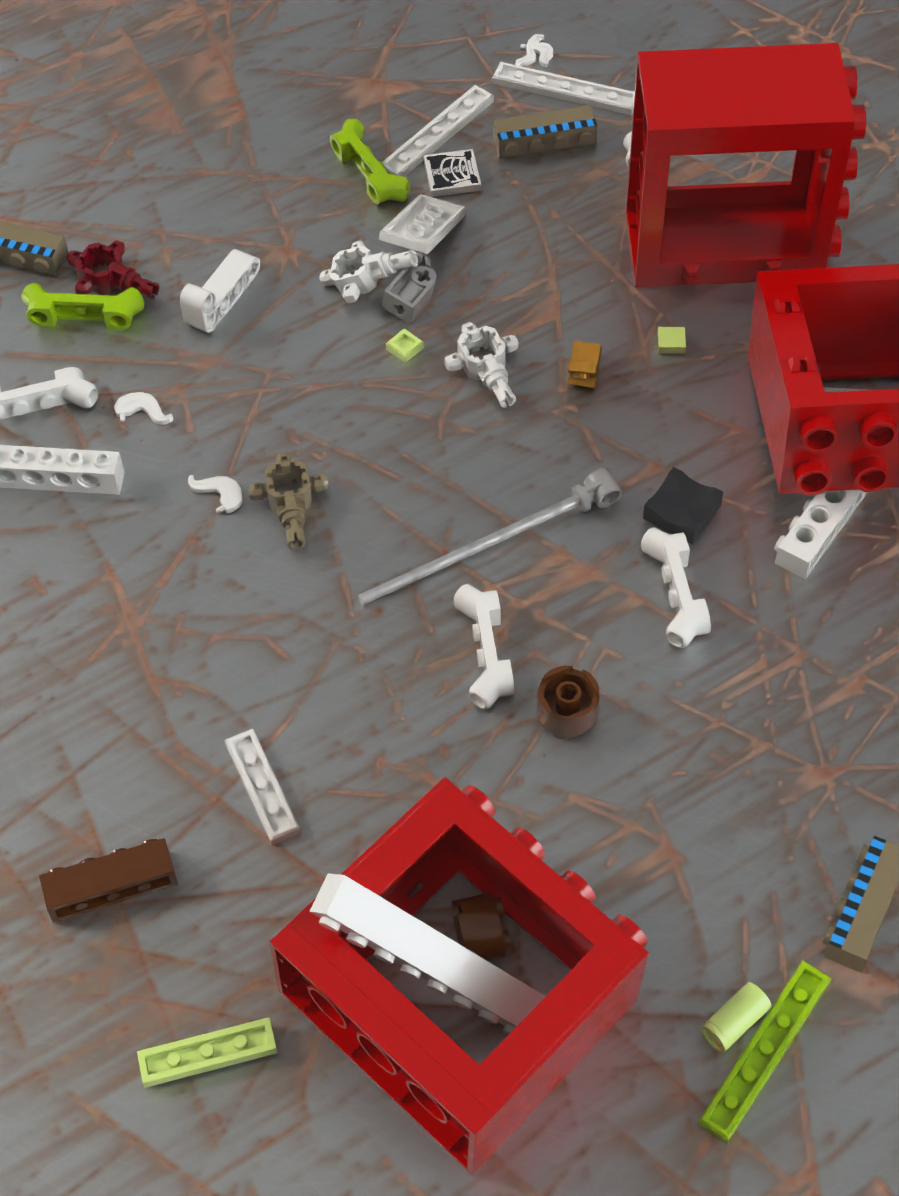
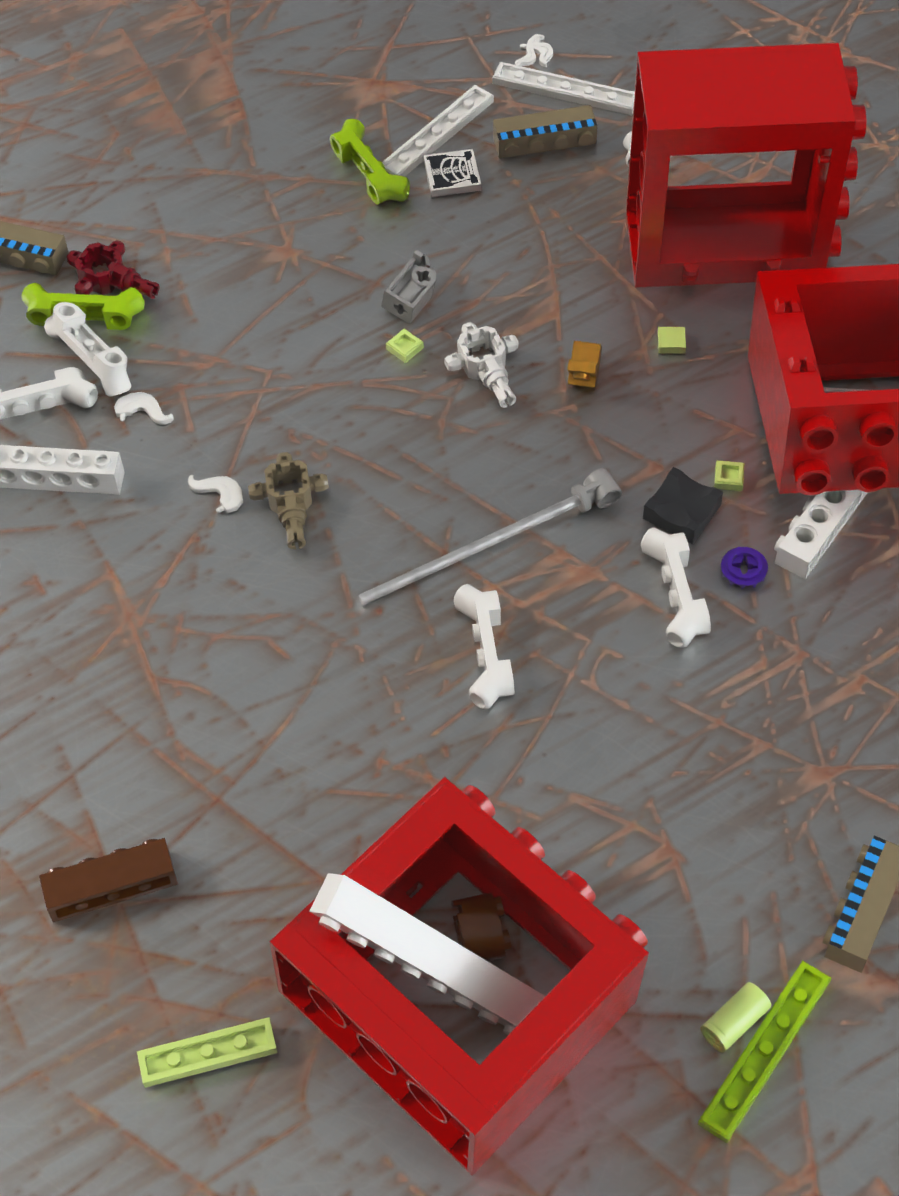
(105, 362): none -> white plate
(208, 305): white beam -> none
(262, 786): white tile -> none
(369, 270): white piece -> none
(423, 223): white tile -> none
(567, 701): reddish brown brick -> none
(729, 475): none -> yellowish green tile
(755, 562): none -> dark purple gear

